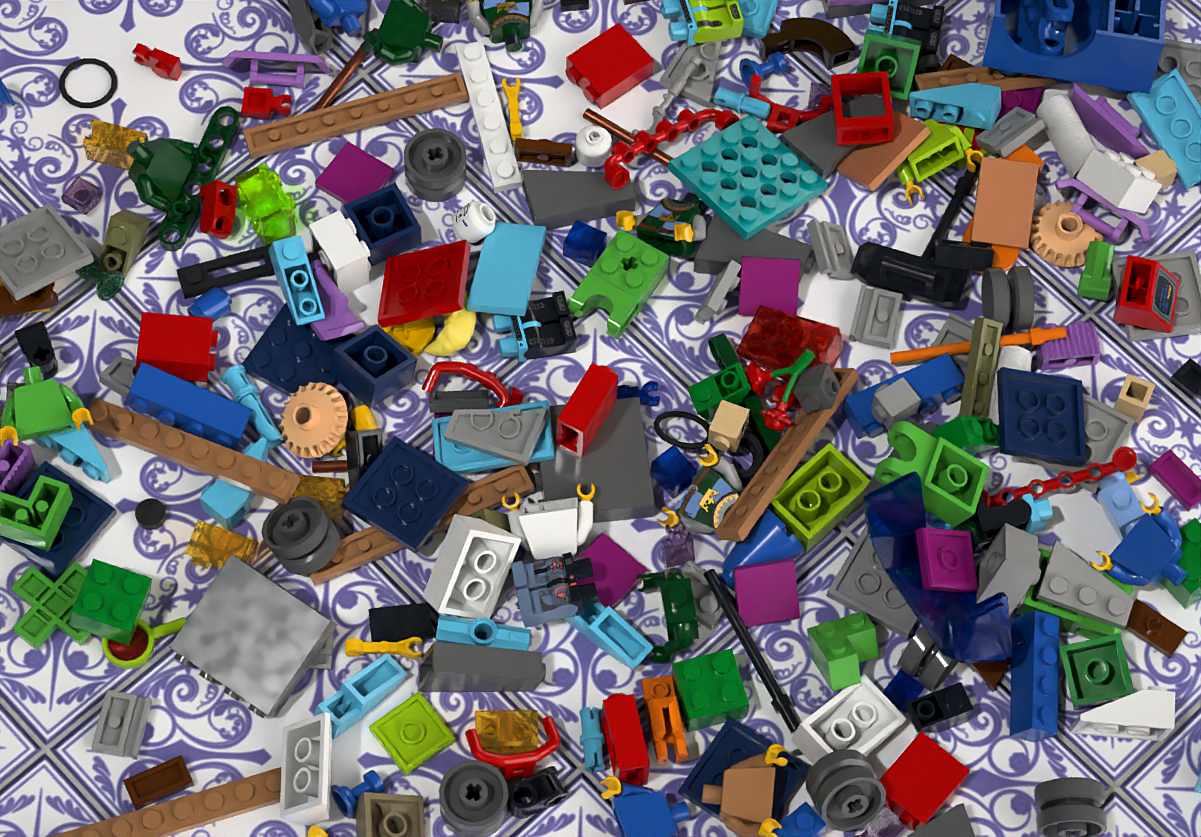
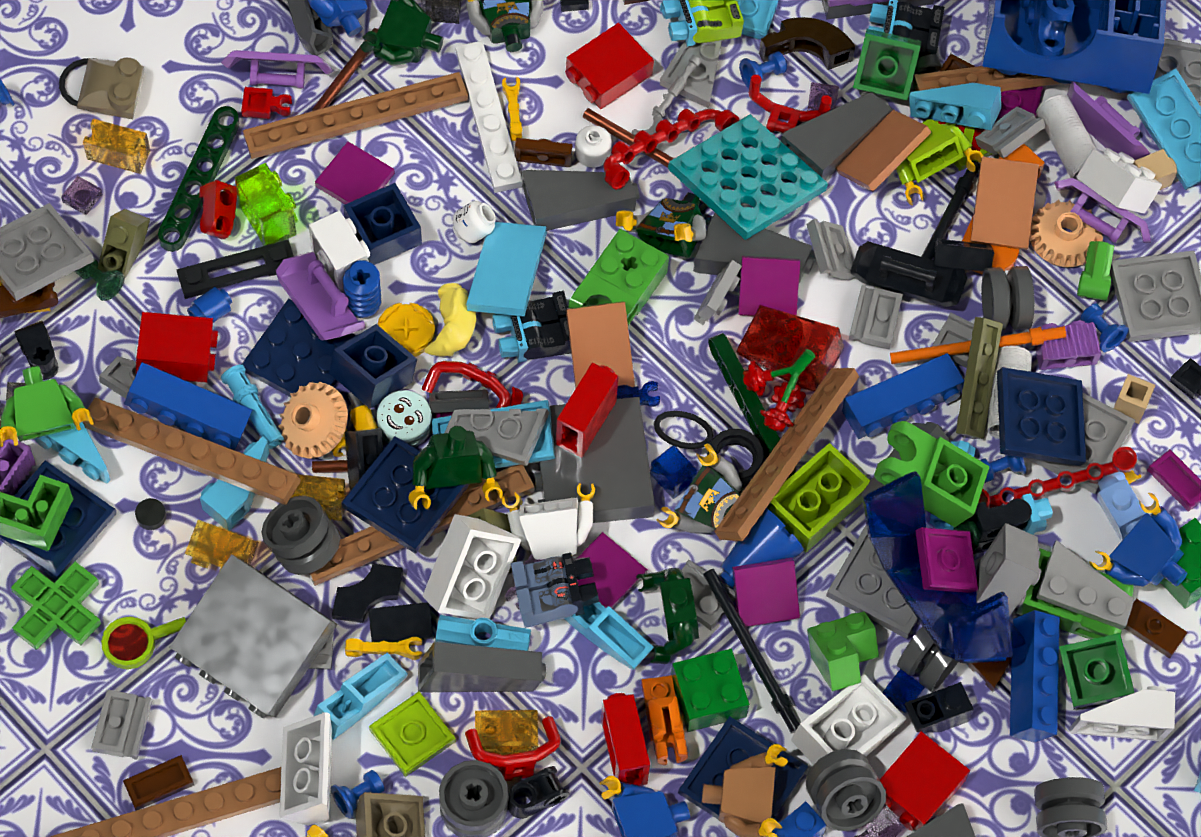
(111, 87): none -> dark tan slope
(111, 602): green brick -> none
(161, 62): red plate -> none
(161, 171): dark green torso -> none
(296, 280): medium azure slope -> none
(362, 289): none -> blue piece
(378, 586): none -> black tile
(405, 416): none -> light aqua head
(424, 284): red plate -> none
(435, 165): dark grey wheel -> none
(453, 461): none -> dark green torso
(584, 244): clear blue panel -> none
(592, 739): medium azure pin -> none
(600, 337): none -> nougat tile
(678, 547): clear purple plate -> none
(725, 385): green slope -> none
(728, 426): tan brick -> none
(742, 103): medium azure axle -> none
(817, 388): dark grey brick -> none
(877, 128): red window -> none
(894, 402): light grey brick -> none
(969, 434): green slope -> none
(1015, 464): none -> blue piece
(1110, 335): none -> blue piece
(1146, 295): red slope -> none

